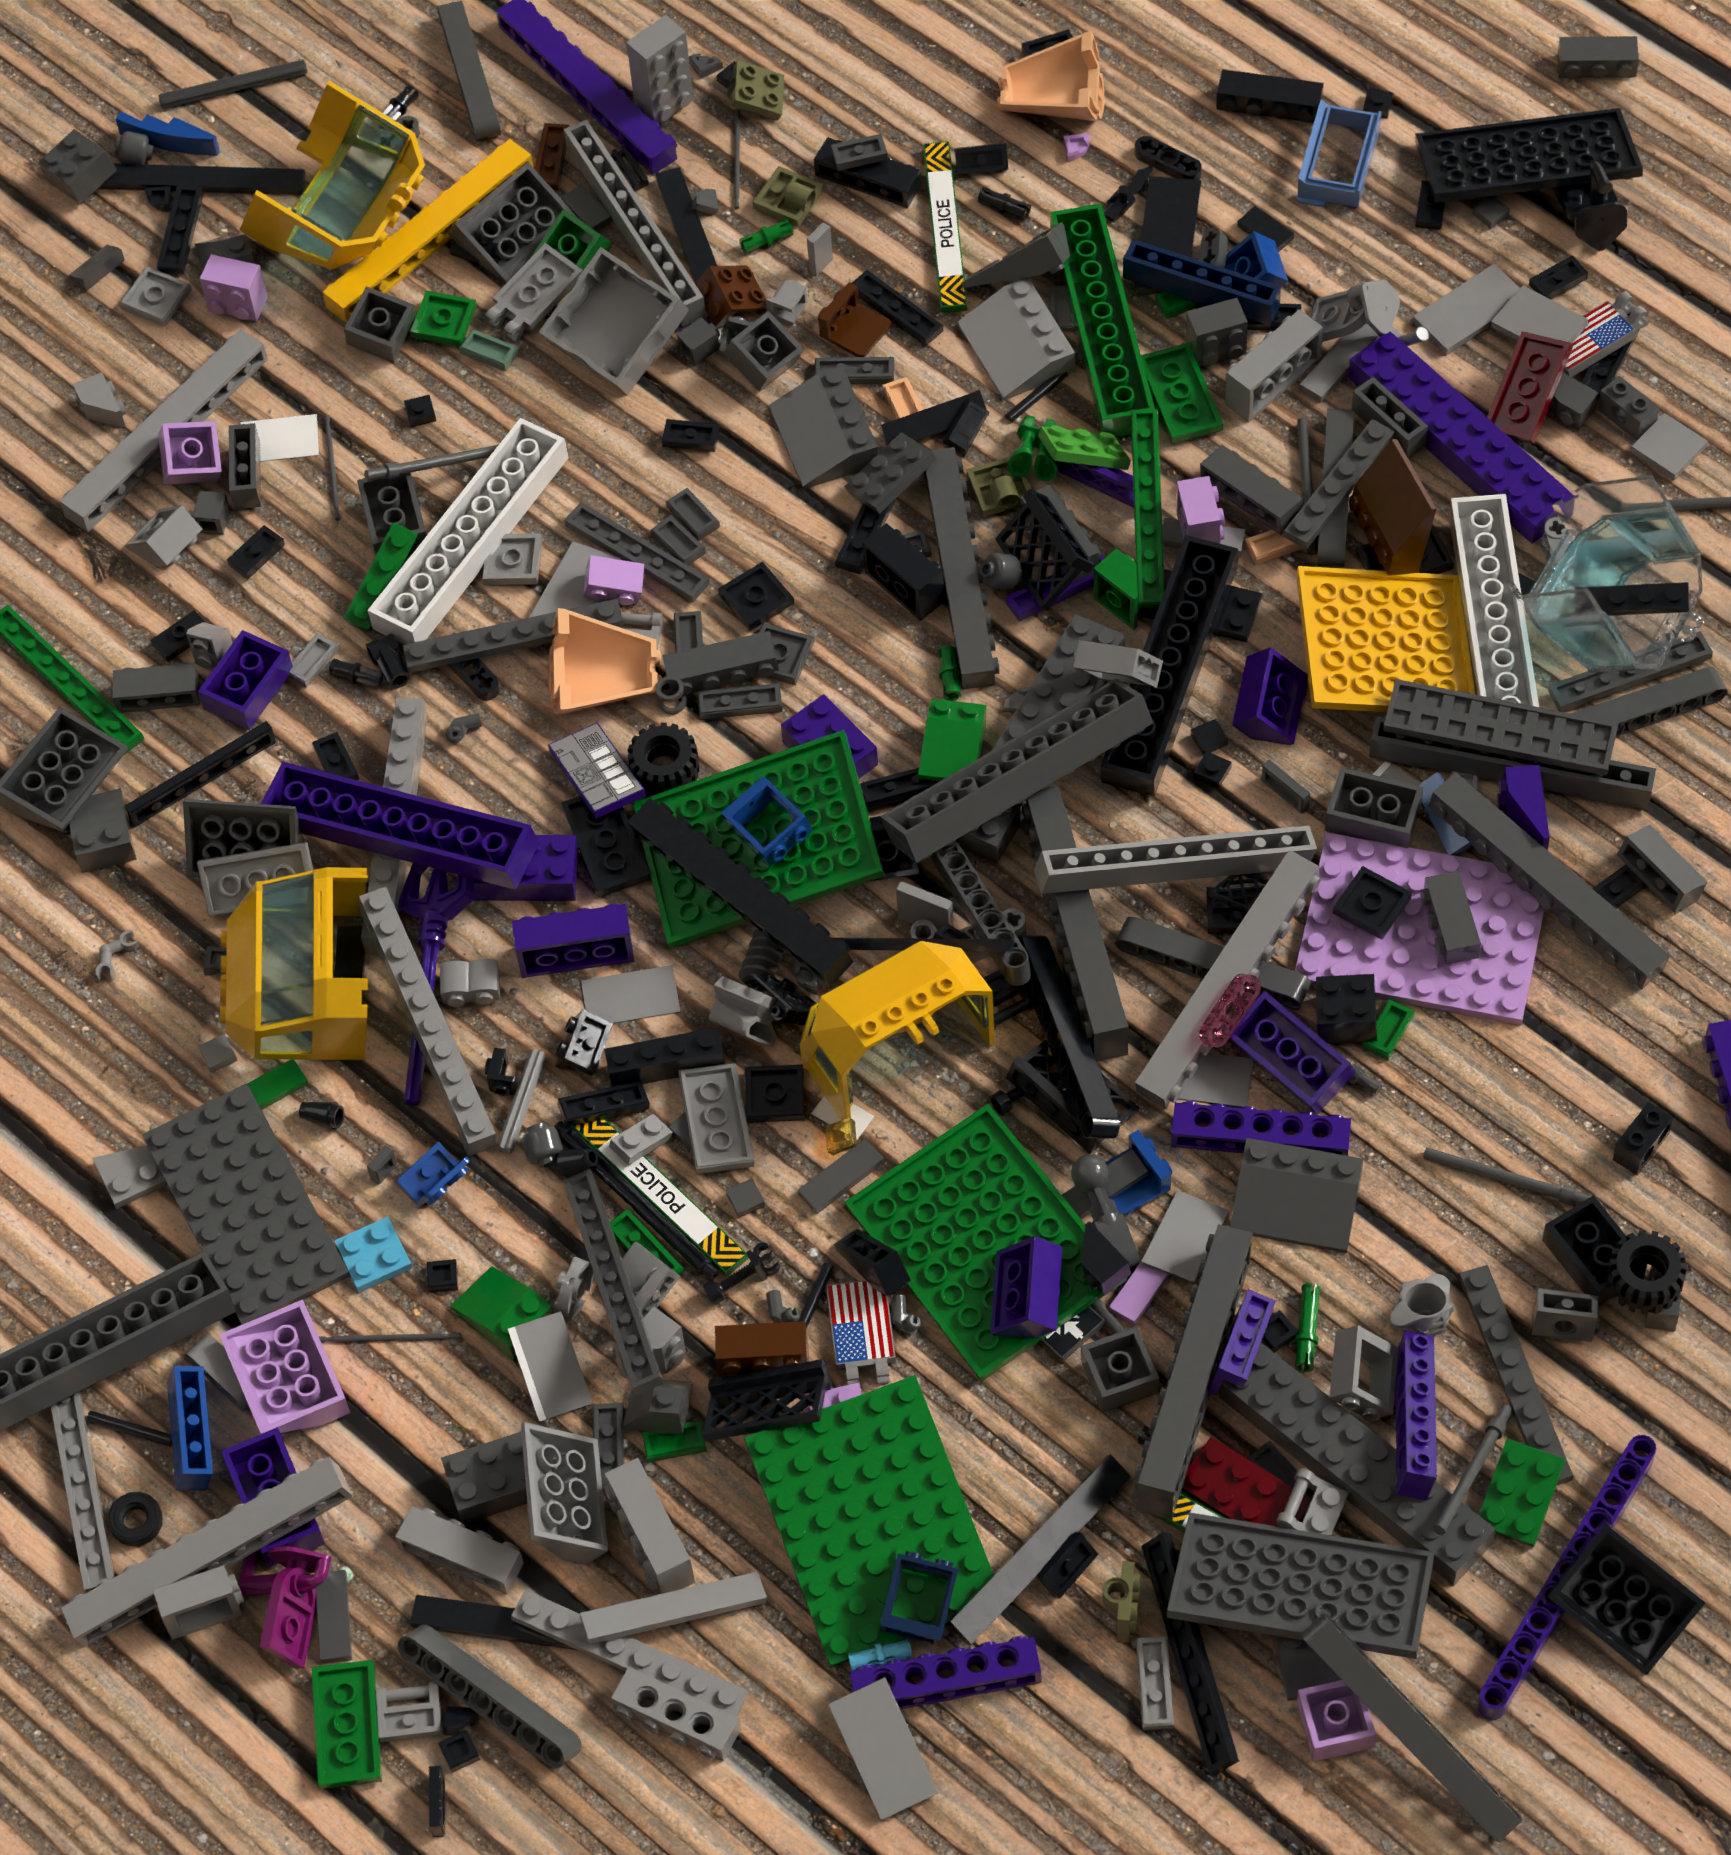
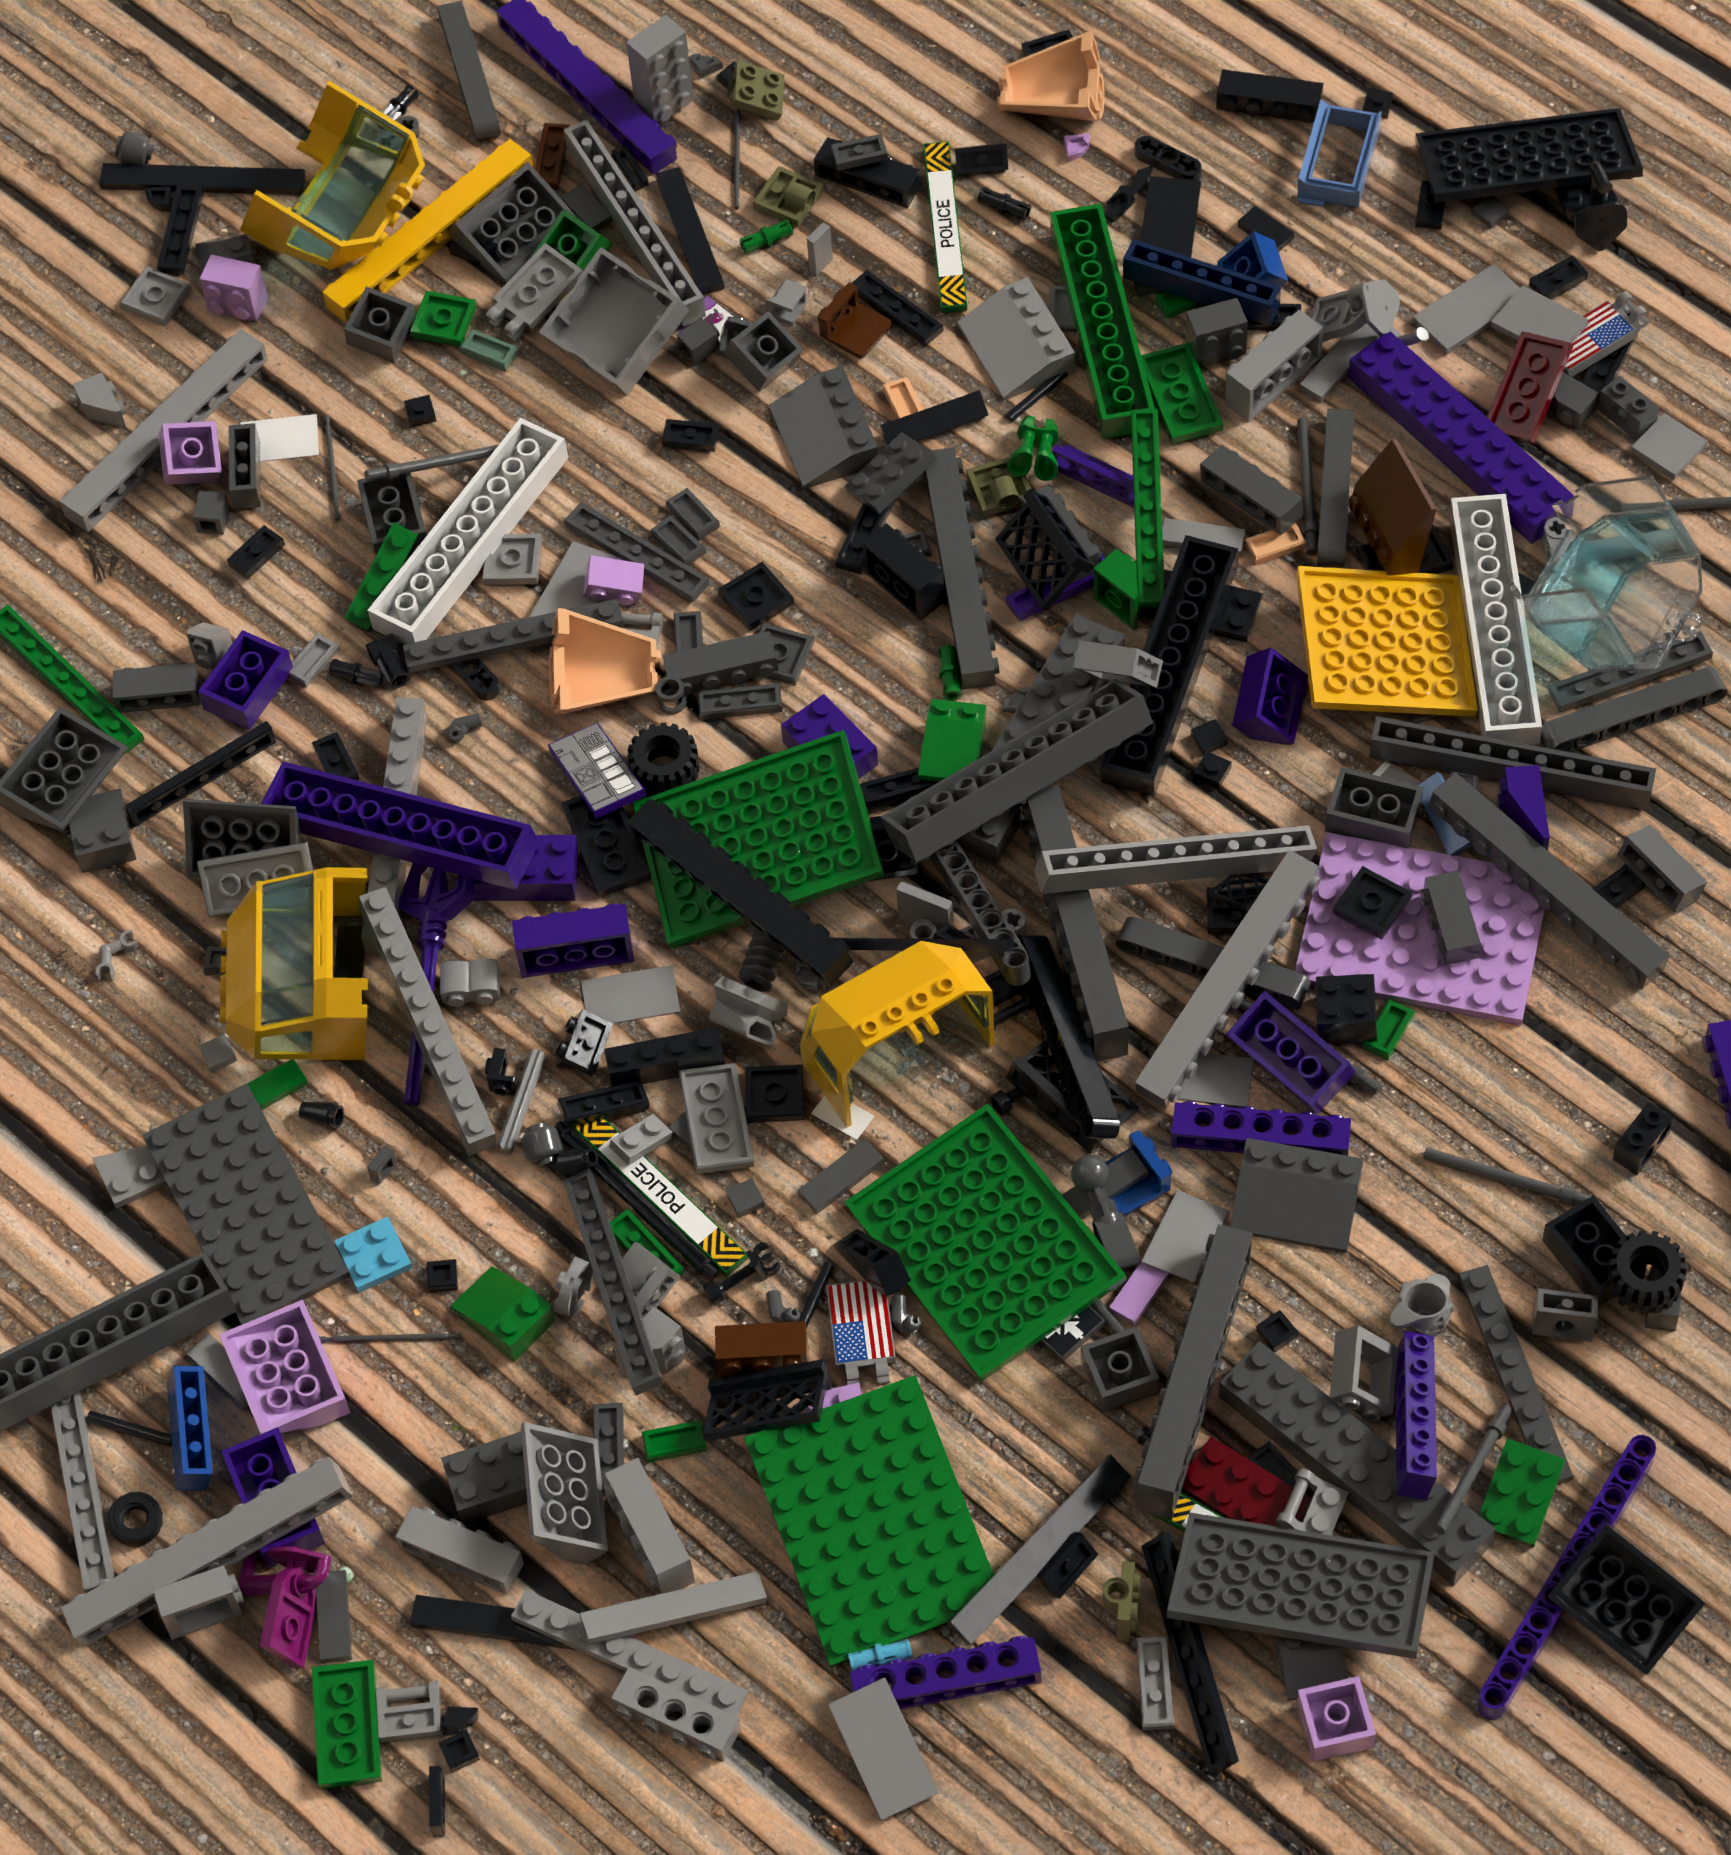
(77, 166): dark grey brick -> none
(97, 266): dark grey slope -> none
(165, 536): light grey slope -> none
(170, 136): blue slope -> none
(174, 639): black plate -> none
(233, 84): dark grey axle -> none
(427, 1176): blue bracket -> none
(489, 1696): dark grey beam -> none
(550, 1366): light grey sticker -> none
(660, 1408): dark grey slope -> none
(706, 201): dark grey tile -> none
(729, 291): reddish brown bracket -> none
(750, 804): blue window -> none
(790, 1005): black hinge -> none
(841, 1136): clear yellow tile -> none
(860, 369): dark grey tile -> none
(912, 1629): dark blue window -> none
(965, 427): black tile -> none
(1001, 571): dark grey head -> none
(1026, 1289): dark purple slope -> none
(1037, 257): dark grey wedge -> none
(1084, 447): bright green plate -> none
(1102, 1262): black slope -> none
(1198, 509): lavender brick -> none
(1214, 247): dark grey beam -> none
(1218, 1016): clear pink beam -> none
(1243, 1341): dark purple fence -> none
(1285, 786): dark grey tile -> none
(1306, 1338): green pin -> none
(1338, 484): dark grey plate -> none
(1377, 403): dark grey brick -> none
(1411, 1727): dark grey beam -> none
(1501, 727): dark grey plate -> none
(1598, 57): dark grey brick -> none
(1642, 598): black plate -> none

